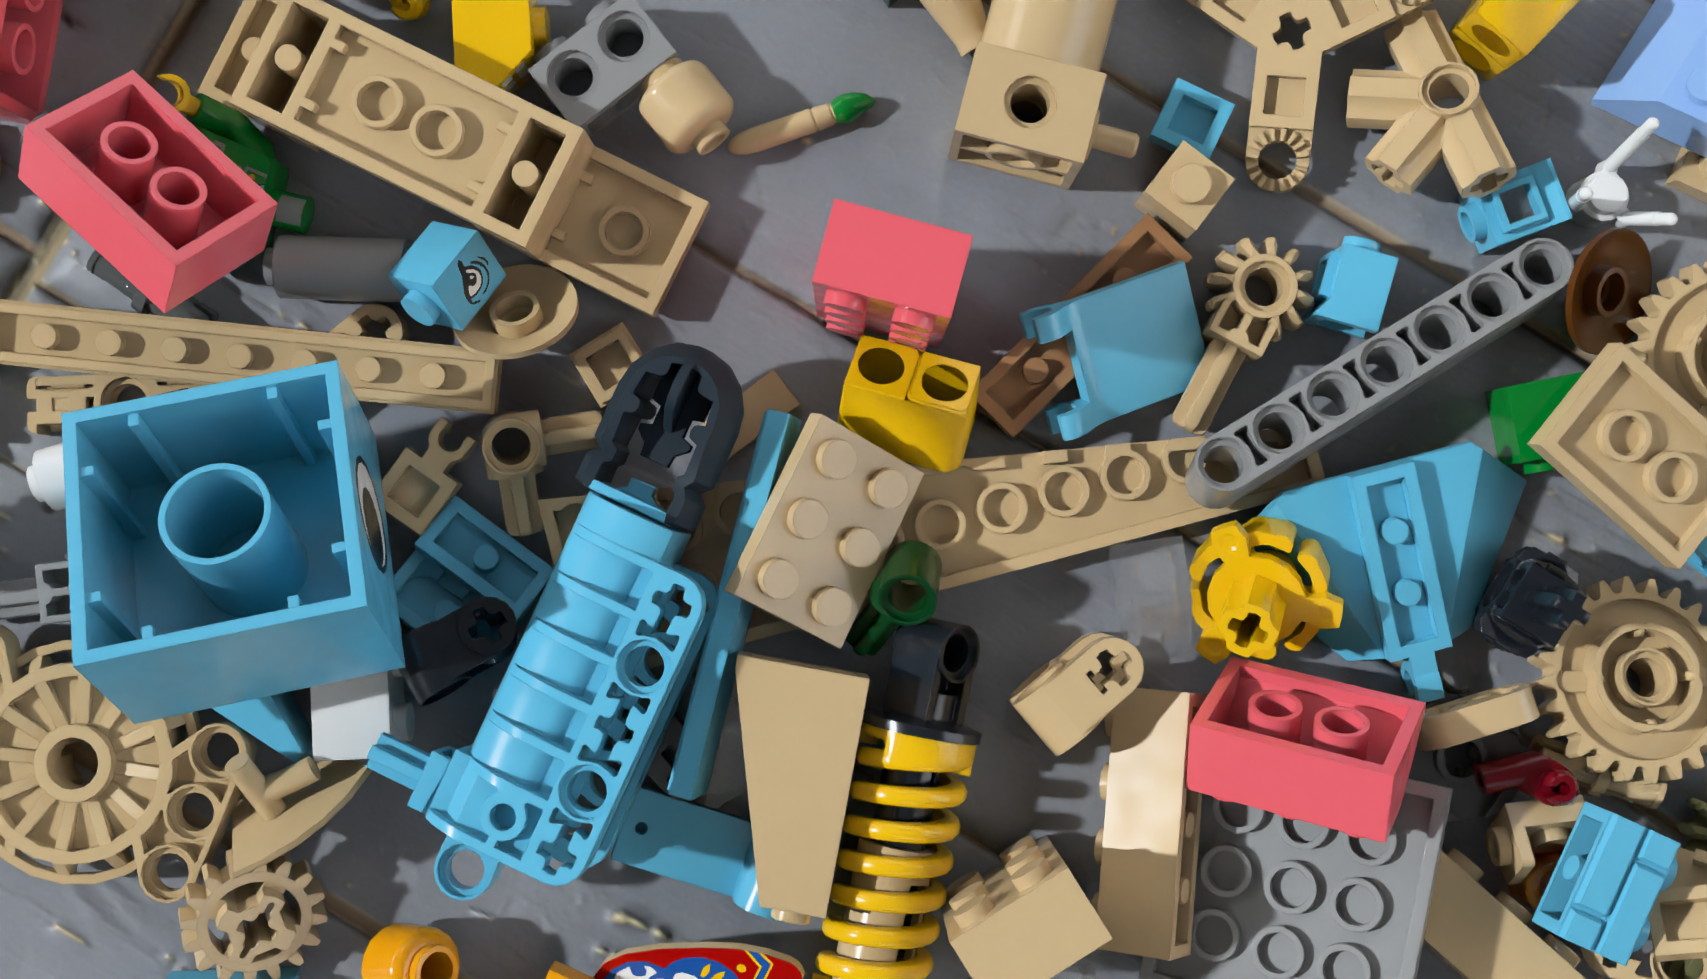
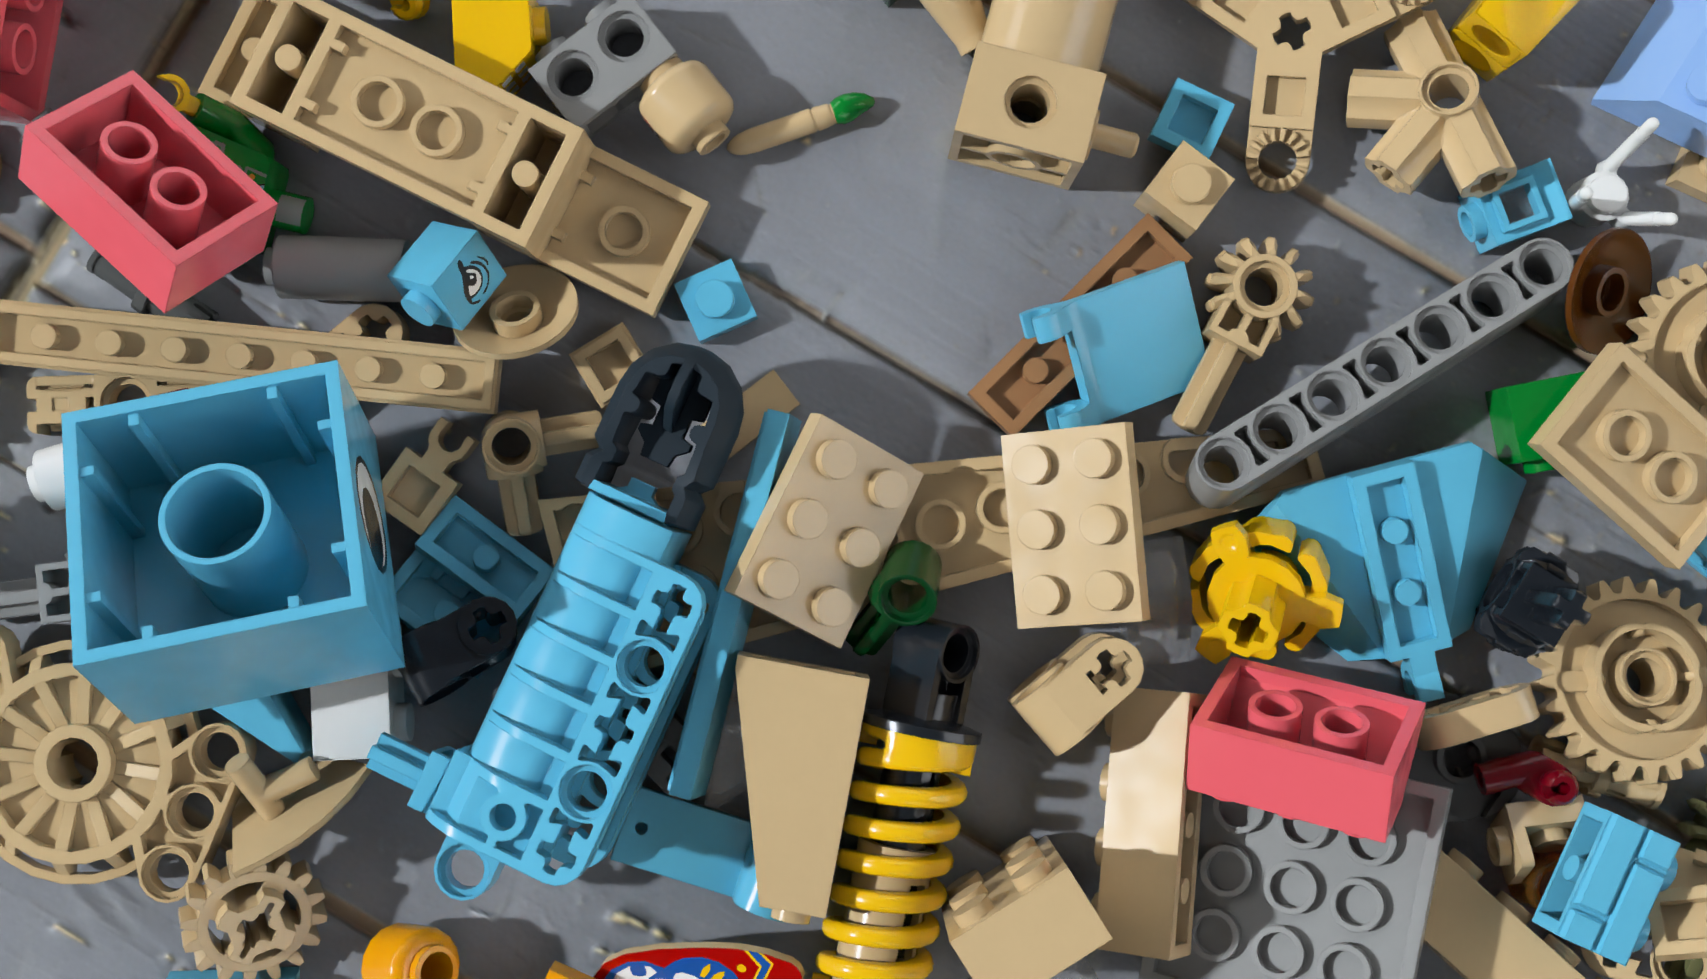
(715, 301): none -> medium azure plate
(888, 275): coral brick -> none
(910, 402): yellow piece -> none
(1075, 526): none -> tan plate
(1352, 288): medium azure window -> none

